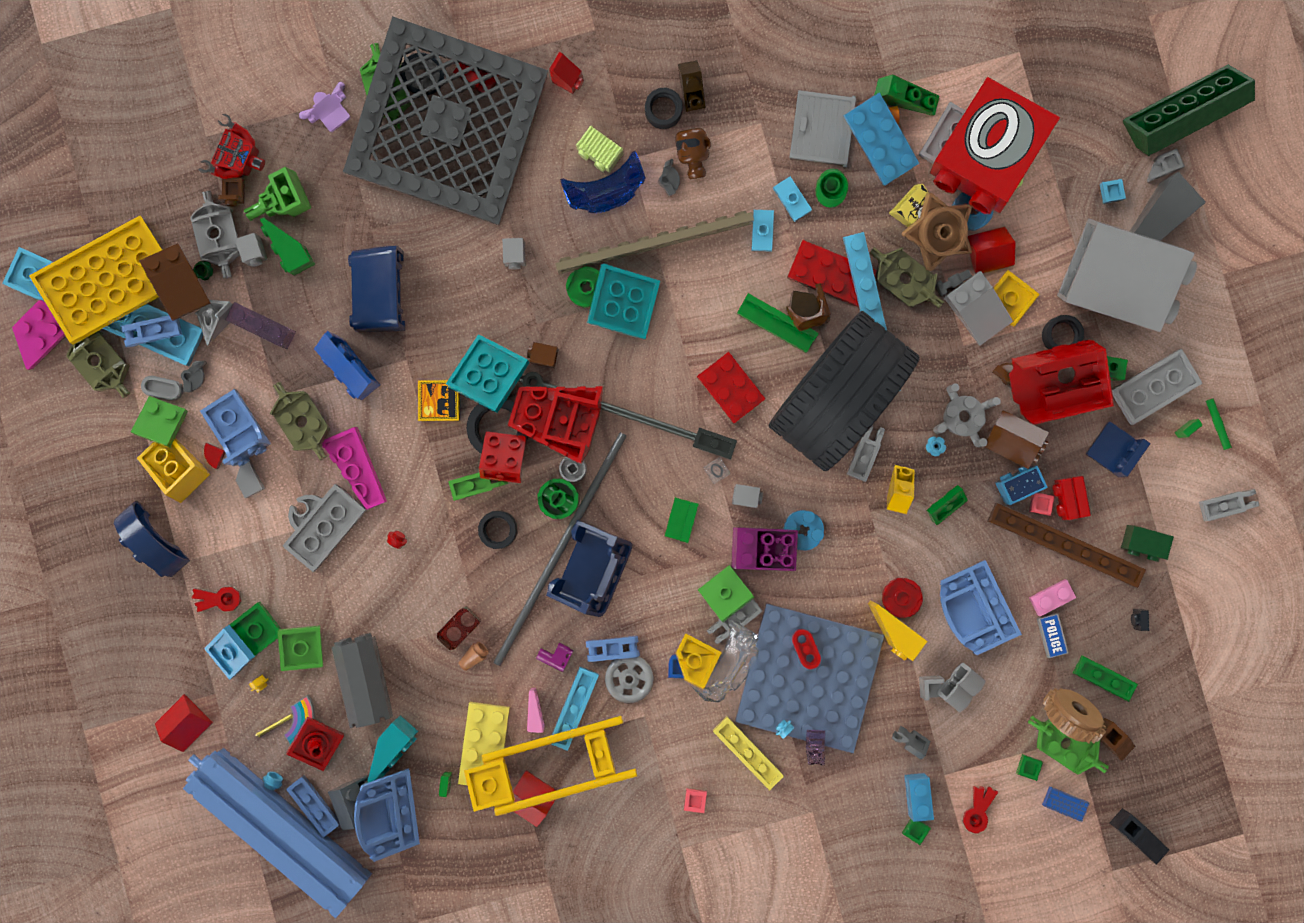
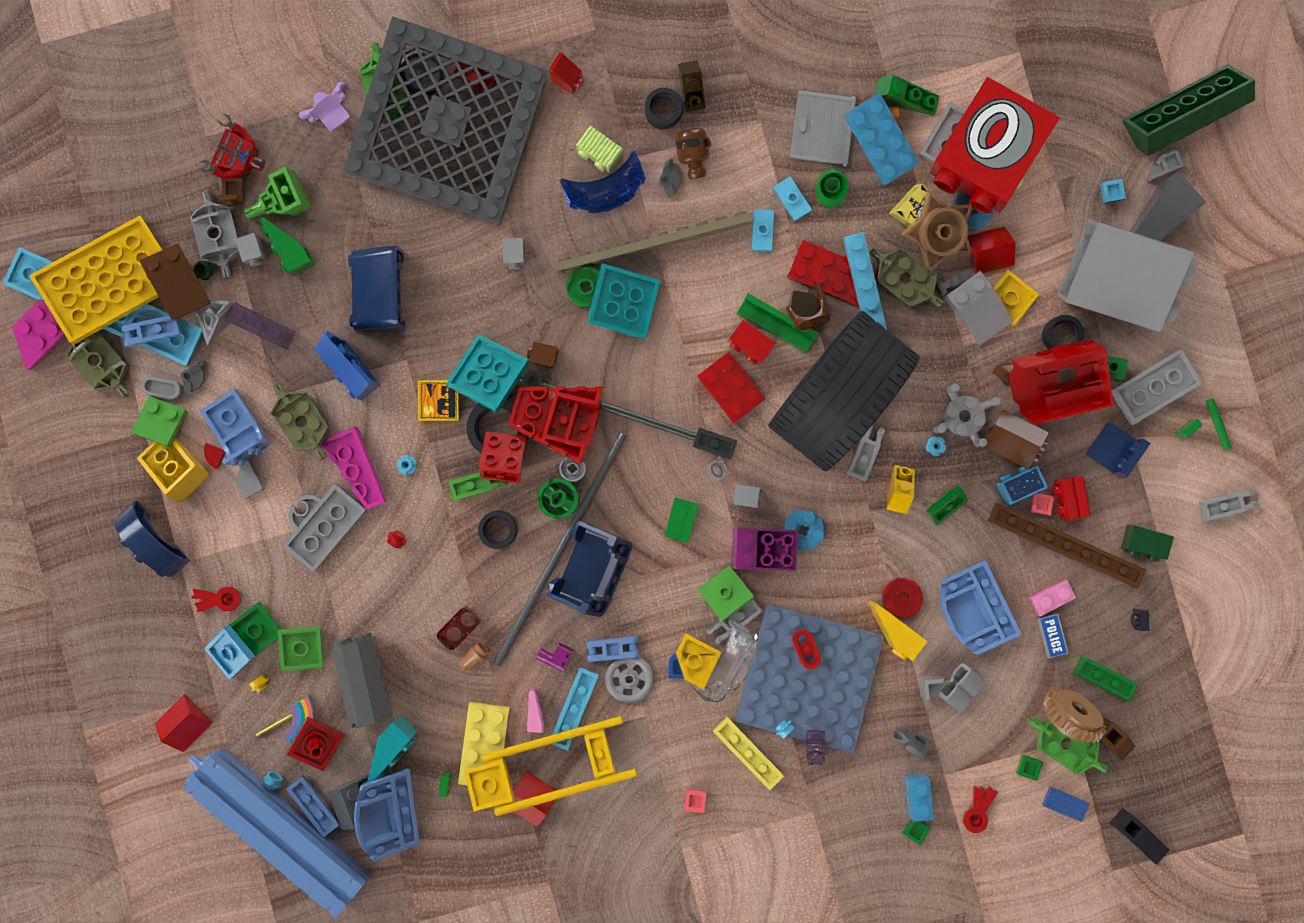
(411, 465): none -> medium azure plate
(751, 343): none -> red brick

